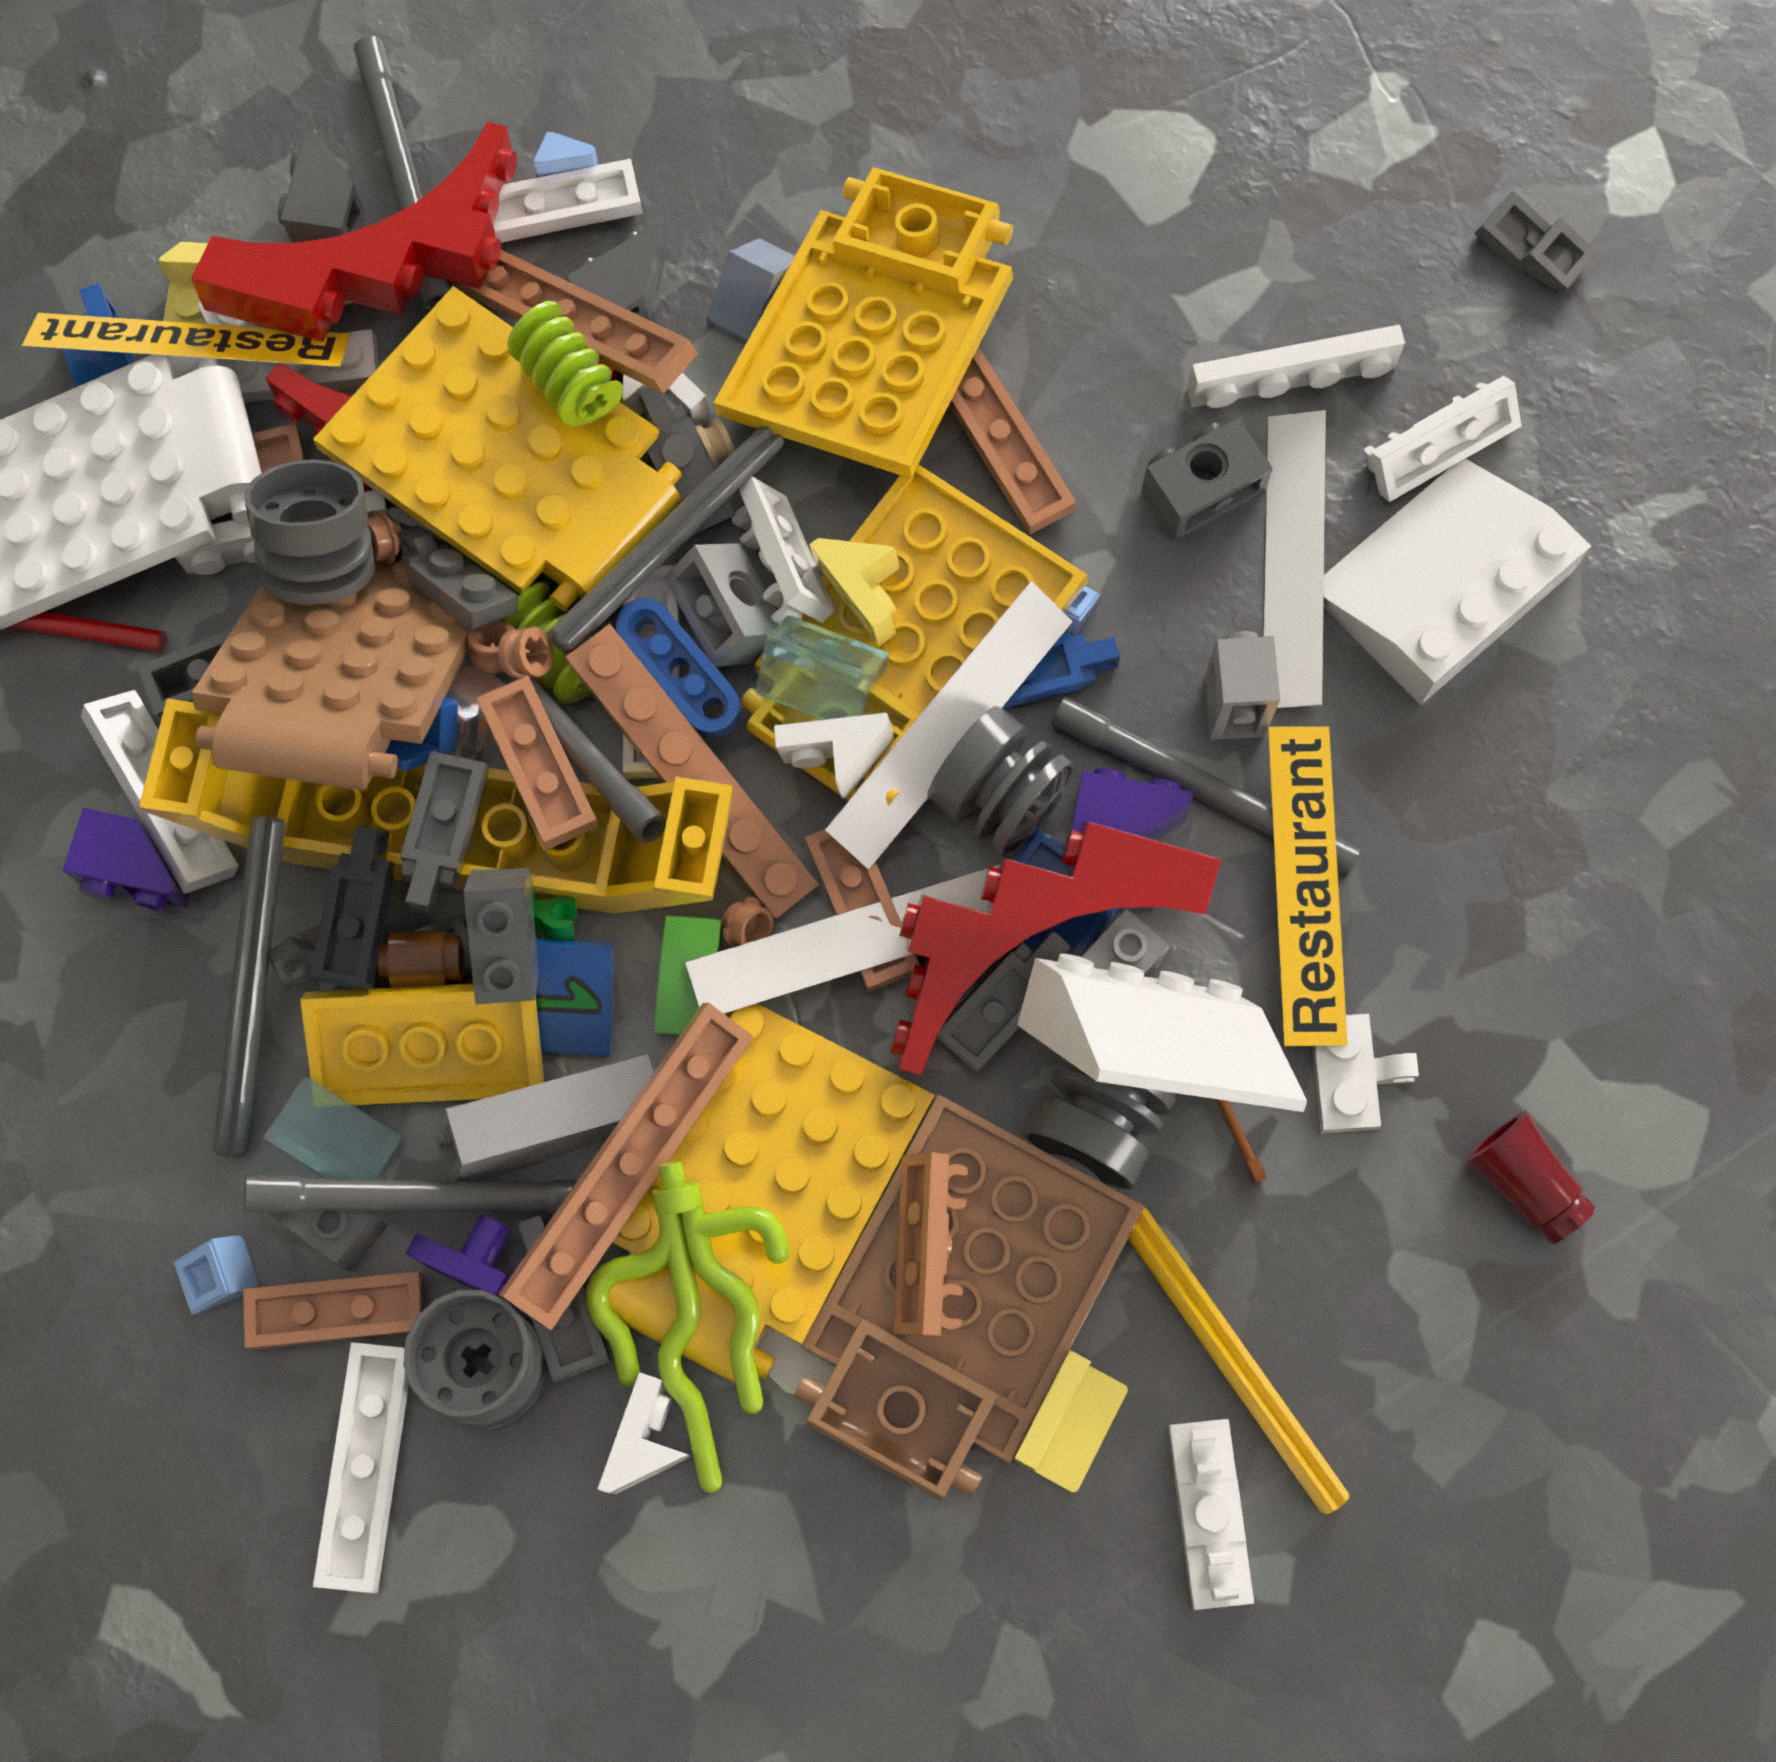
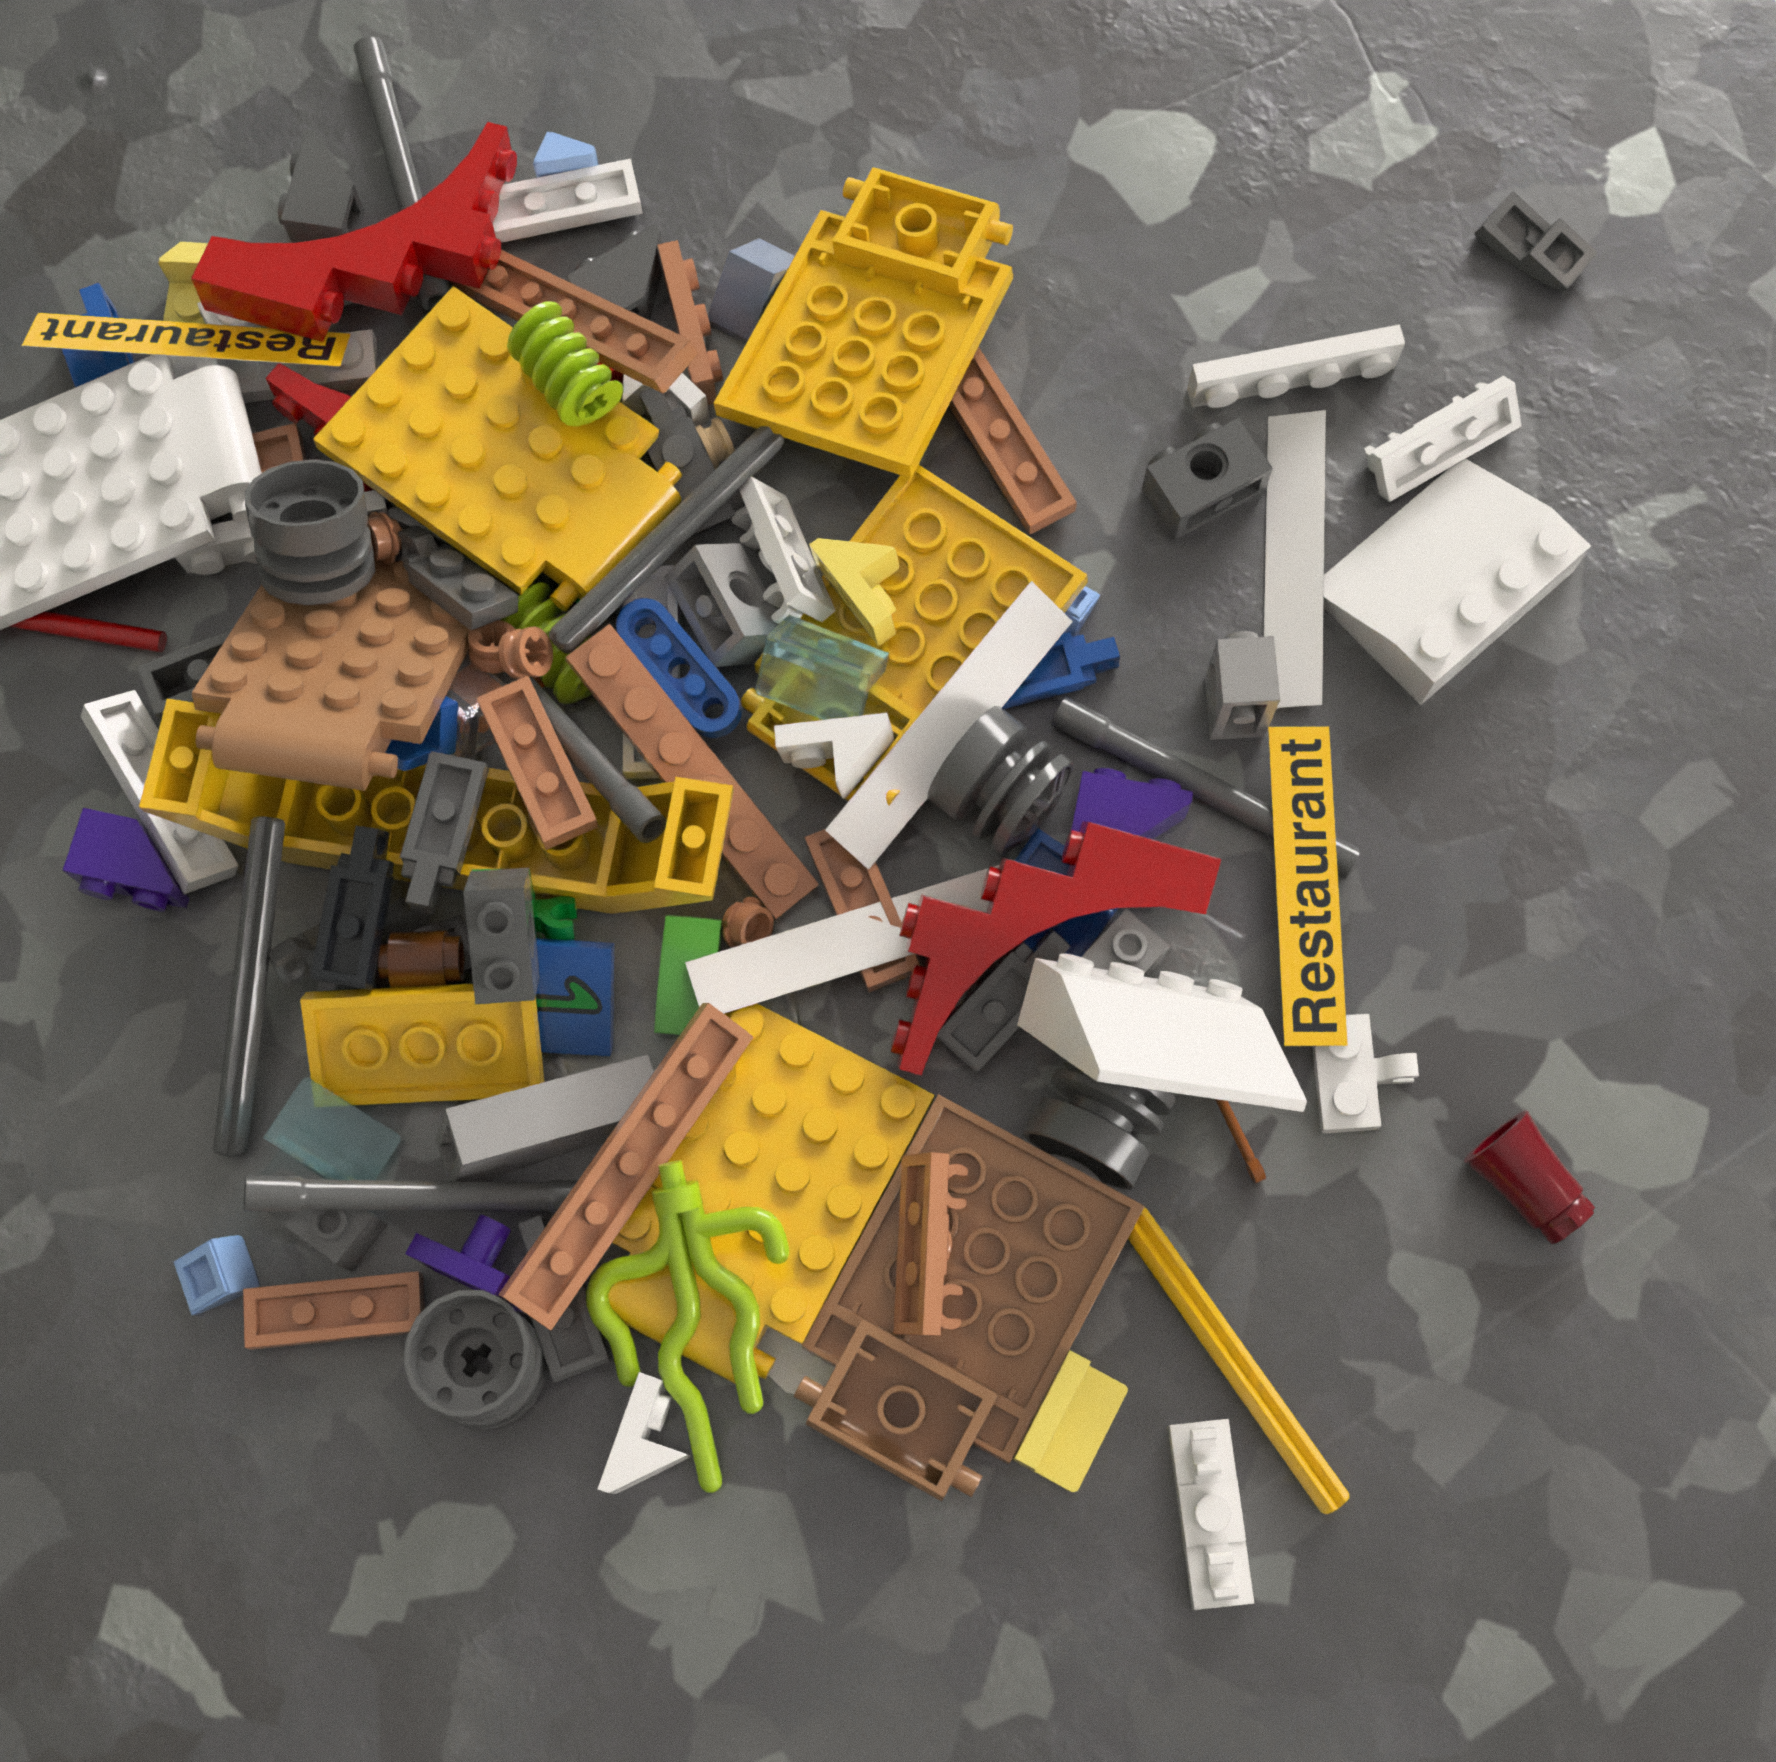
(363, 1469): white plate -> none
(690, 319): none -> nougat plate

